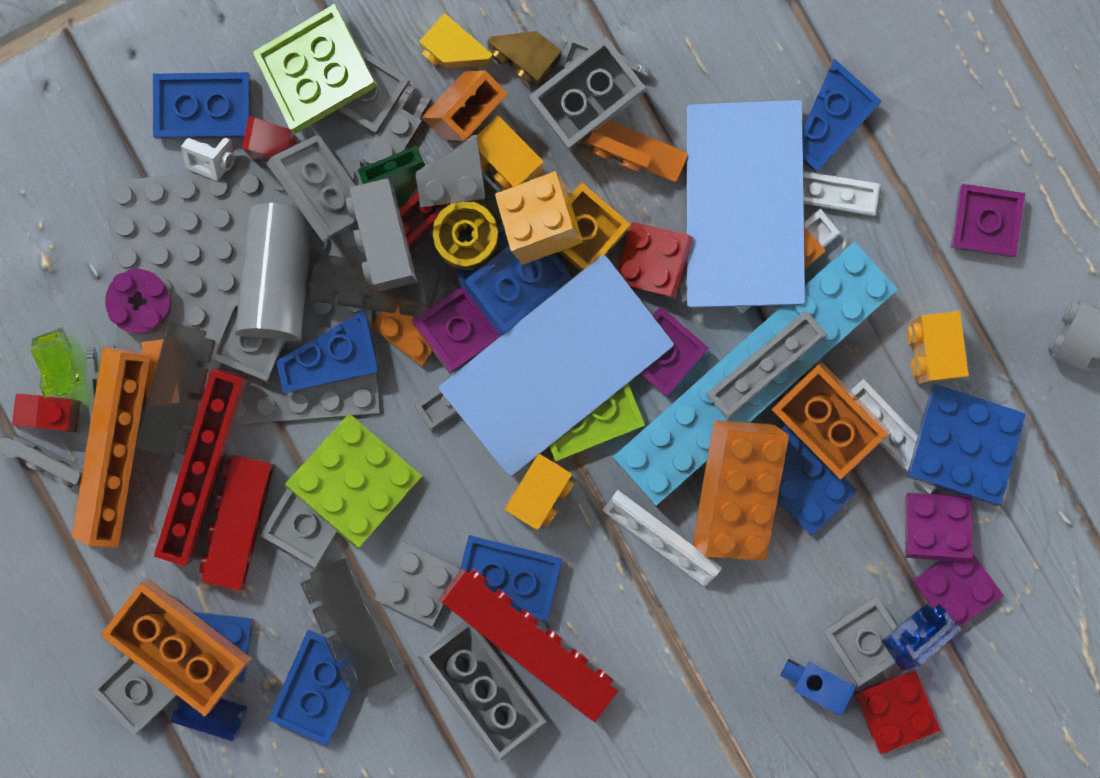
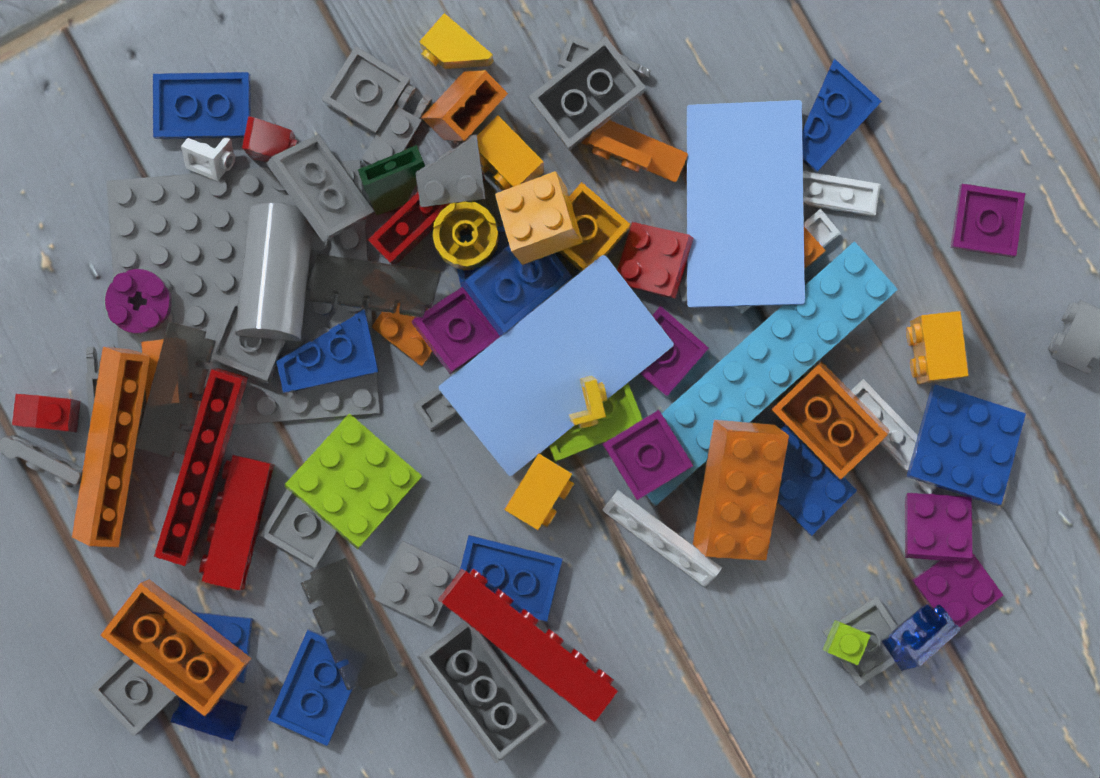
(56, 363): clear neon green brick -> none
(314, 69): plate -> none
(381, 235): light grey brick -> none
(527, 53): pearl gold slope -> none
(594, 396): none -> yellow bracket
(647, 455): none -> magenta plate
(766, 364): light grey tile -> none
(834, 691): blue torso -> none
(846, 642): none -> lime brick
(897, 711): red plate -> none

